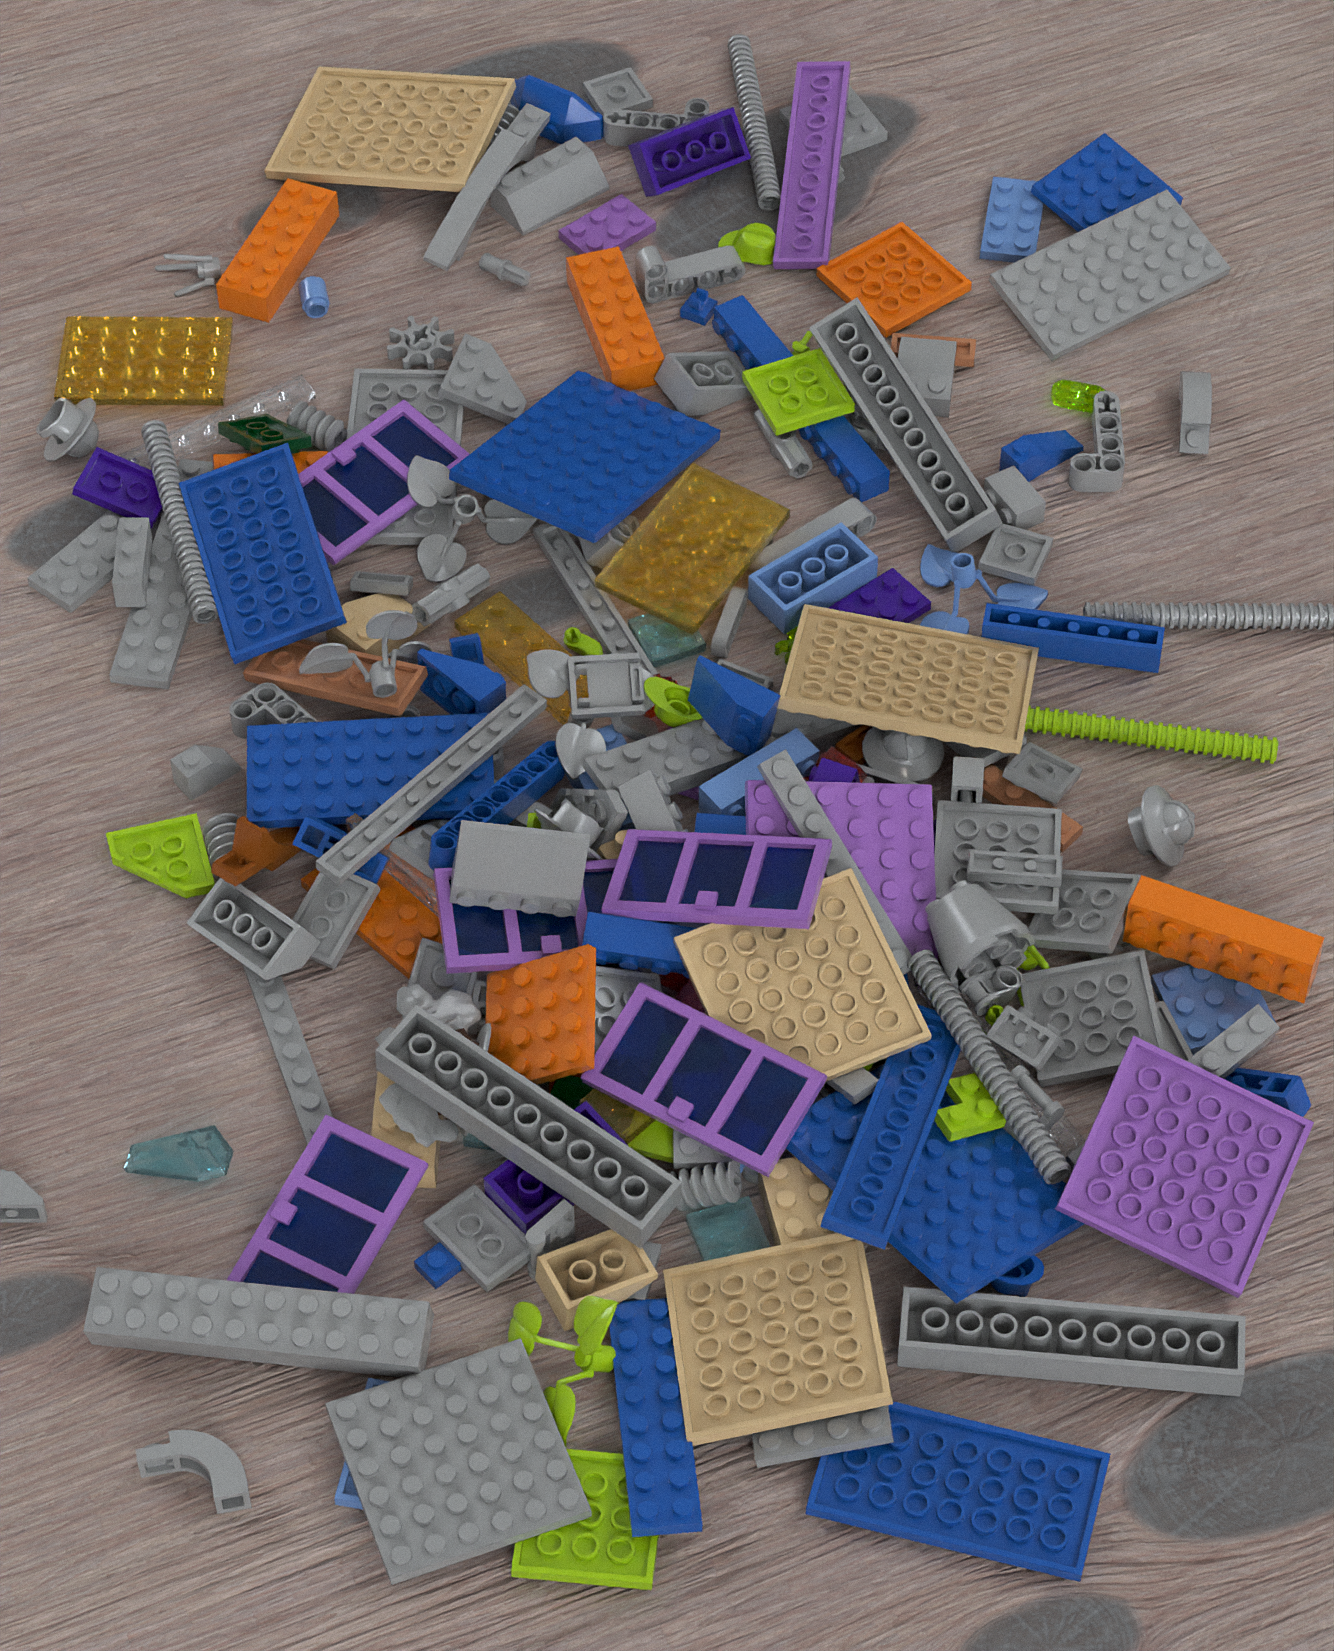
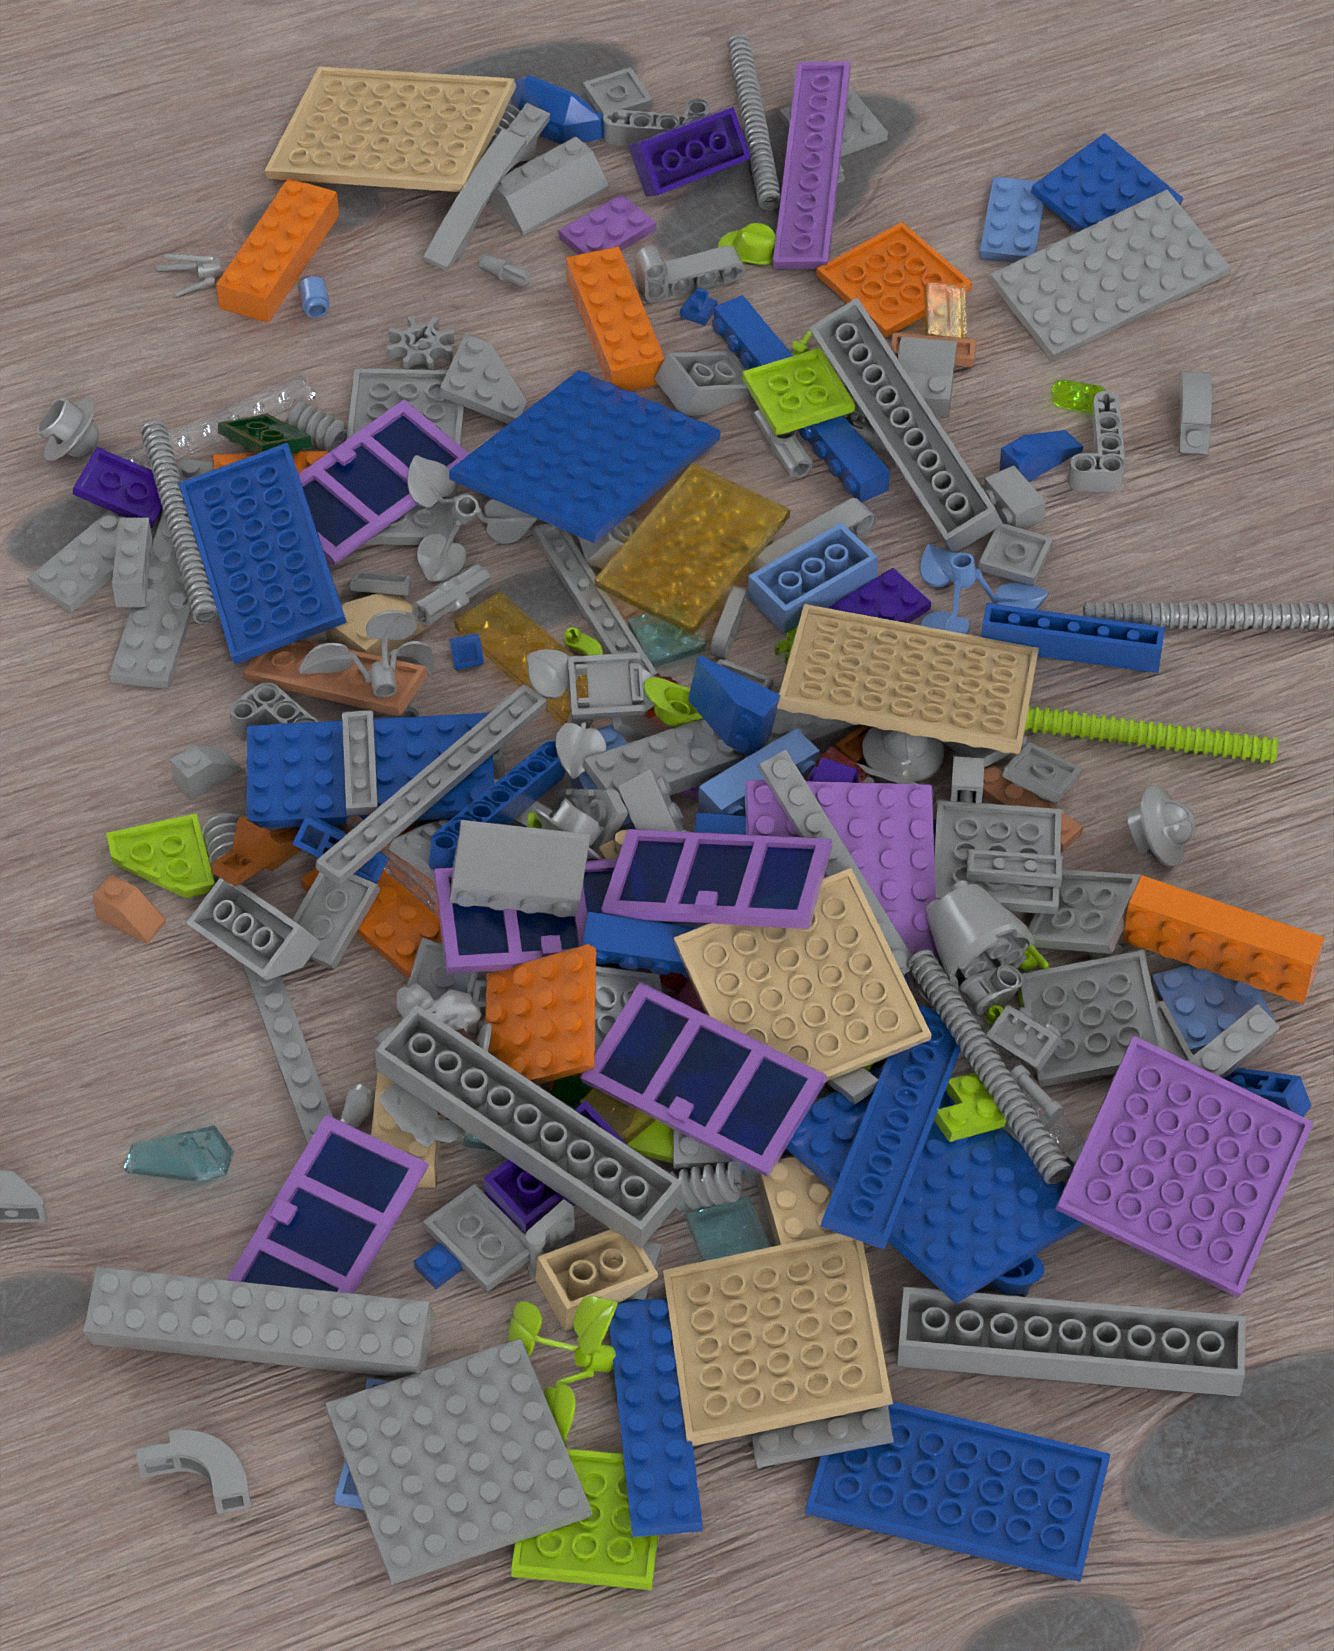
(127, 909): none -> nougat slope
(145, 360): clear yellow plate -> none
(358, 1105): none -> light grey cone
(359, 763): none -> light grey plate
(461, 684): blue slope -> none
(945, 311): none -> clear yellow plate

